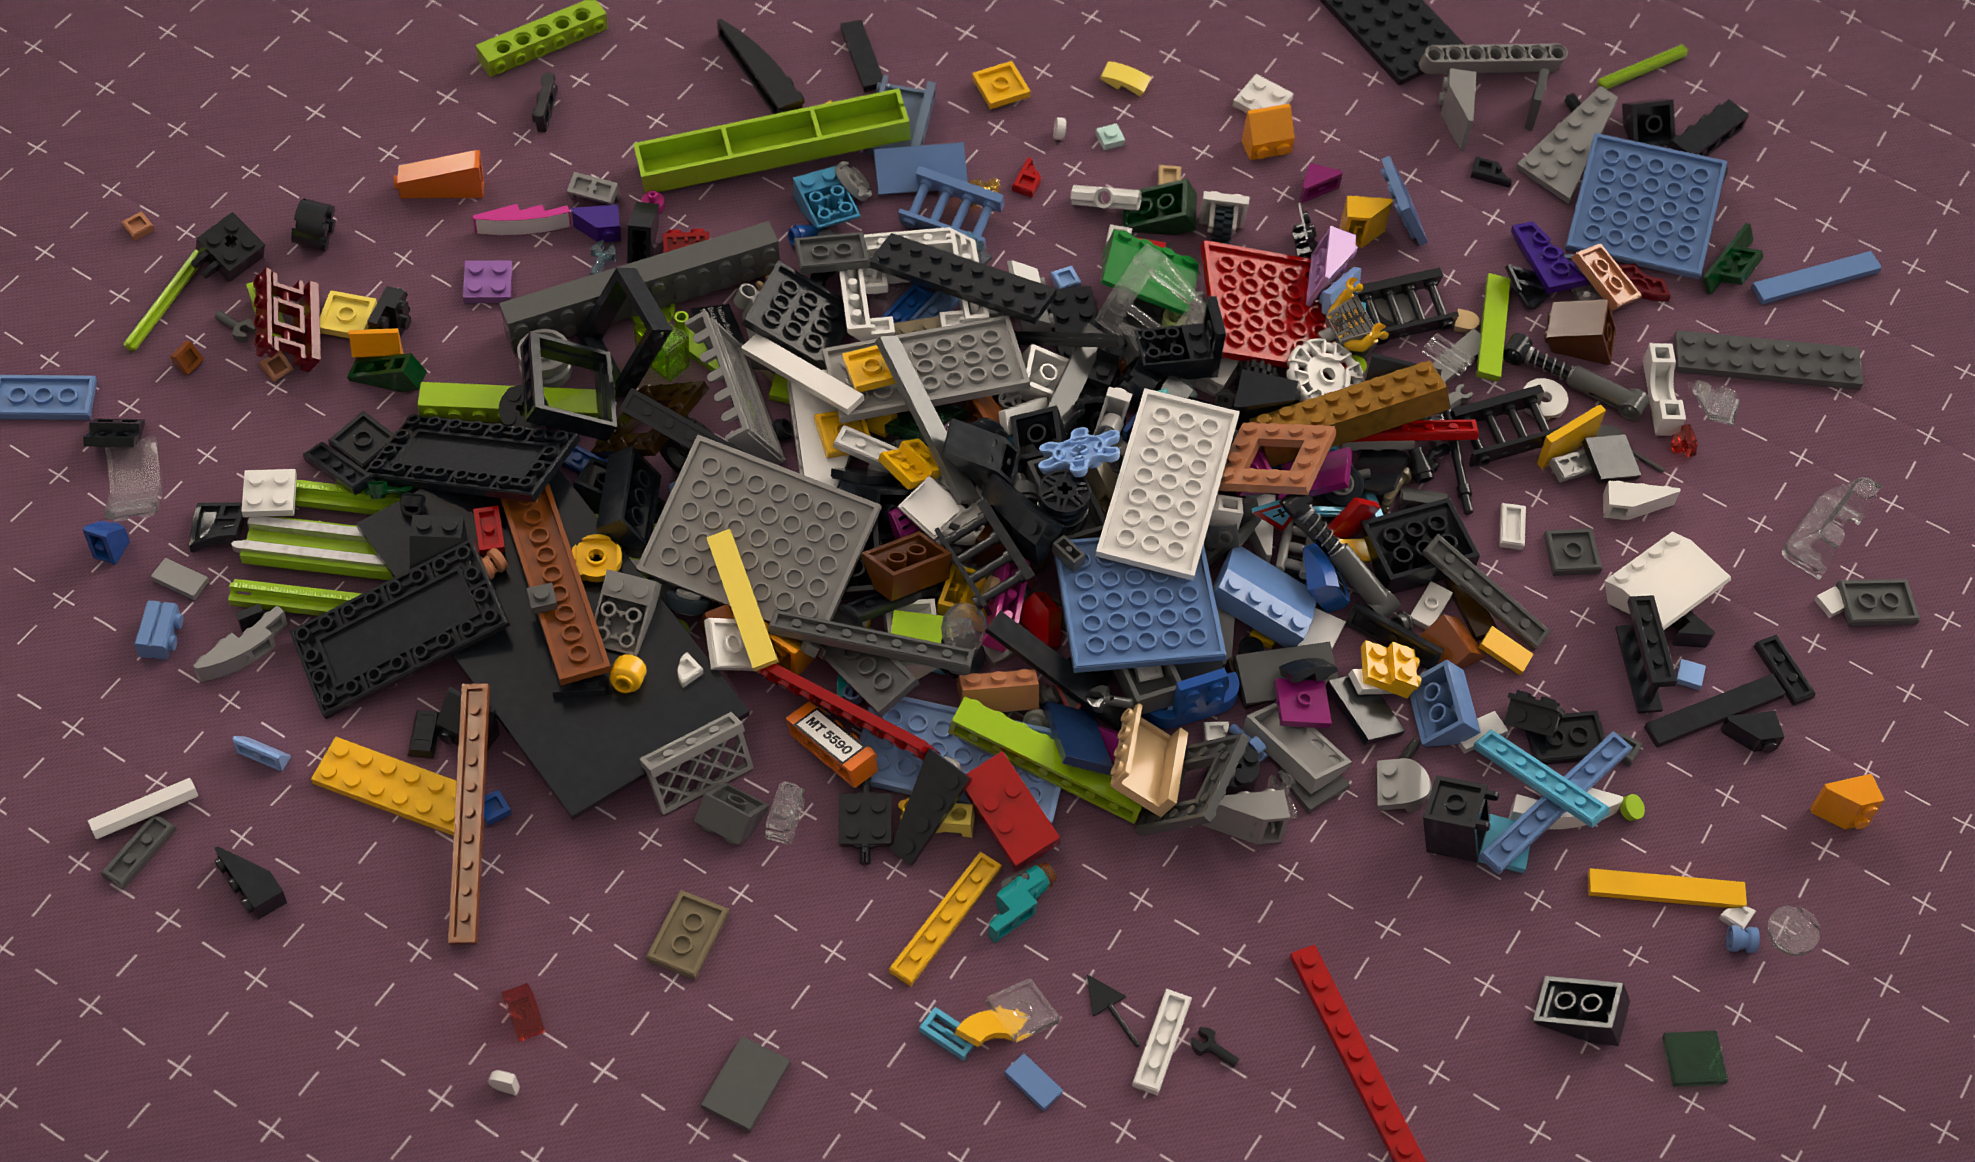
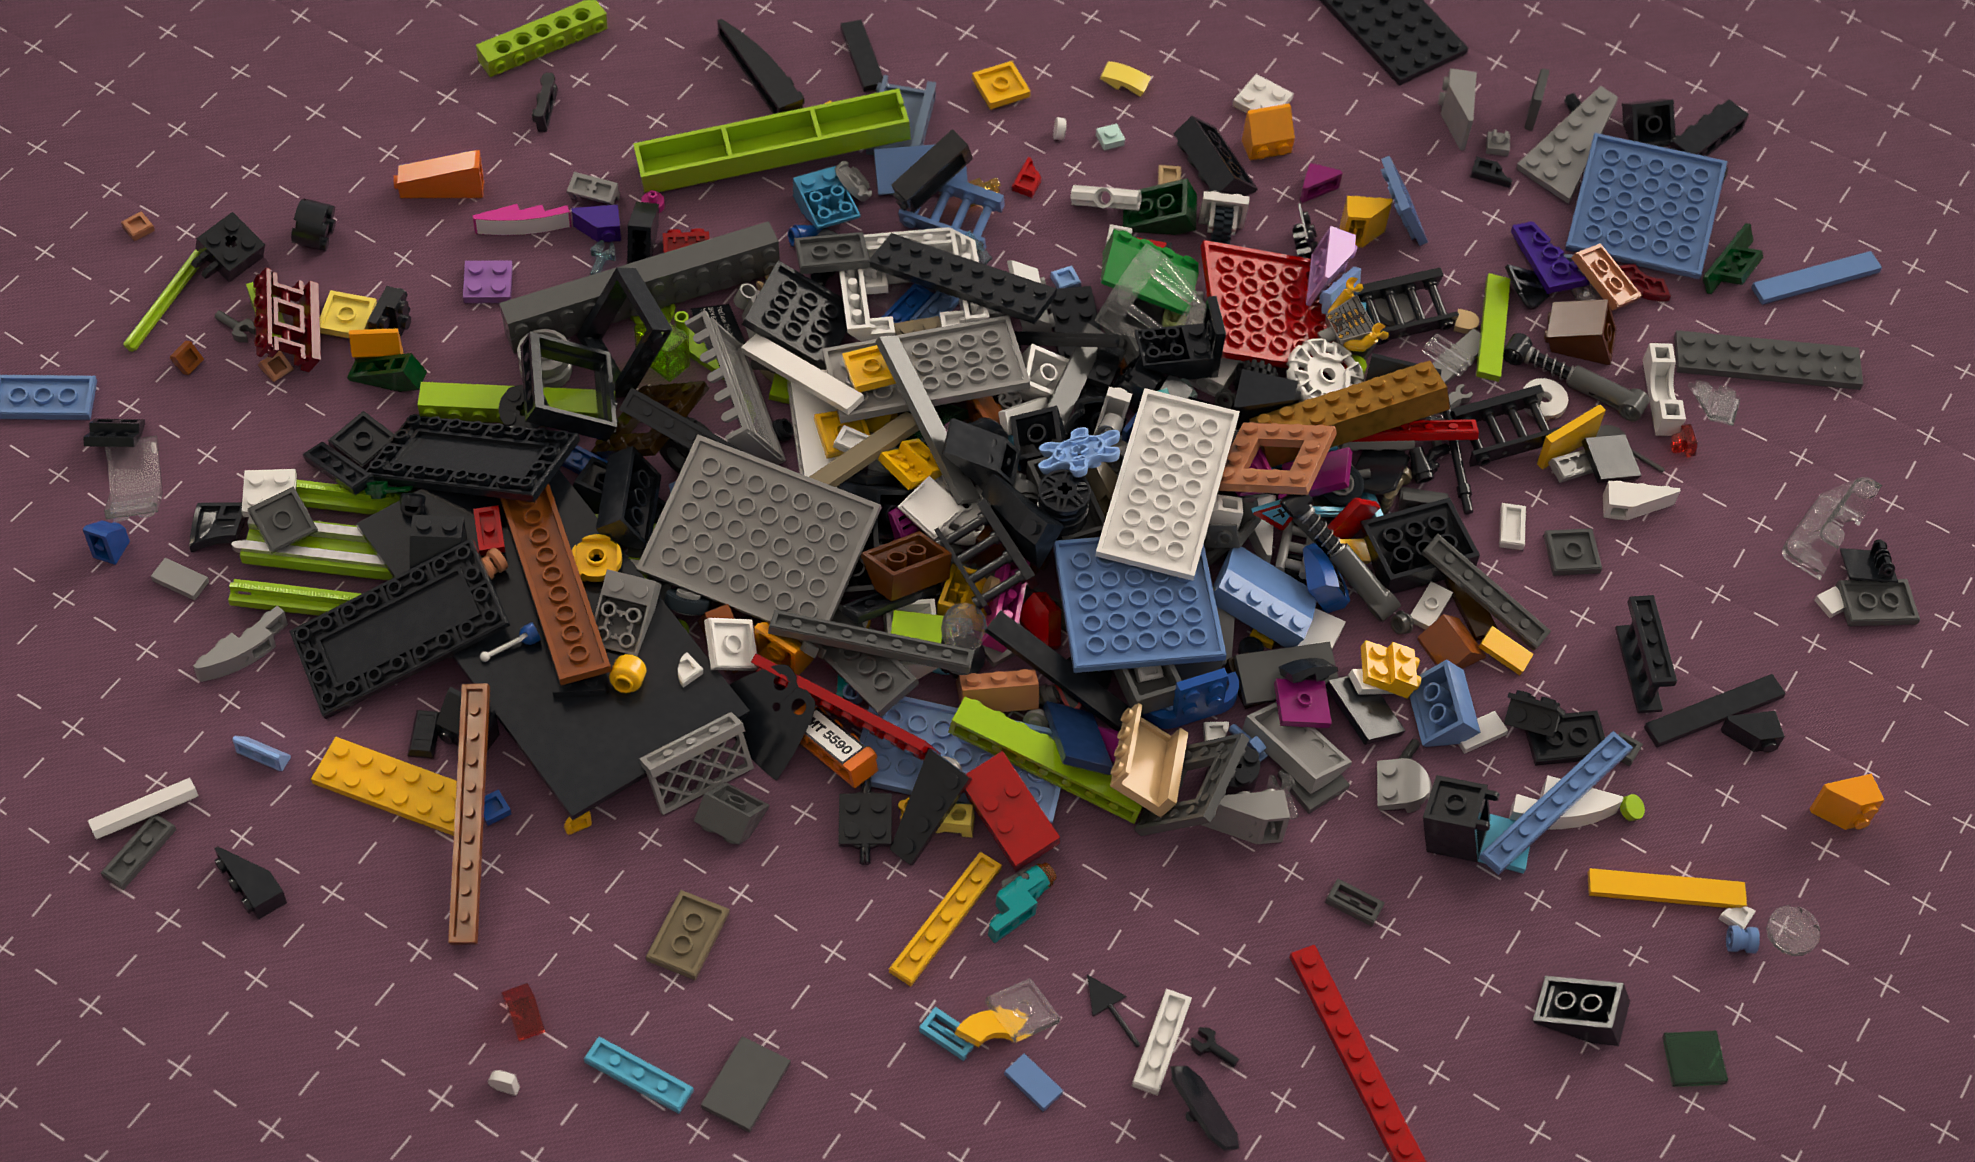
(158, 630): medium blue brick -> none
(249, 616): black tile -> none
(282, 520): none -> dark grey tile
(527, 635): none -> hinge
(542, 598): dark grey plate -> none
(582, 822): none -> yellow tile
(638, 1075): none -> medium azure tile
(742, 600): light yellow tile -> none
(770, 733): none -> black piece
(785, 813): clear hips -> none
(867, 450): none -> dark tan tile
(931, 172): none -> black piece
(1068, 553): dark grey piece -> none
(1107, 699): dark grey bar -> none
(1204, 1108): none -> black shield
(1213, 158): none -> black slope
(1352, 905): none -> dark grey tile
(1386, 631): black tile -> none
(1493, 58): light grey beam -> none
(1498, 143): none -> light grey tile
(1542, 778): medium azure tile -> none
(1643, 67): lime axle -> none
(1672, 572): white slope -> none
(1690, 674): light blue tile -> none
(1692, 632): black slope -> none
(1784, 669): black tile -> none
(1870, 564): none -> black hinge

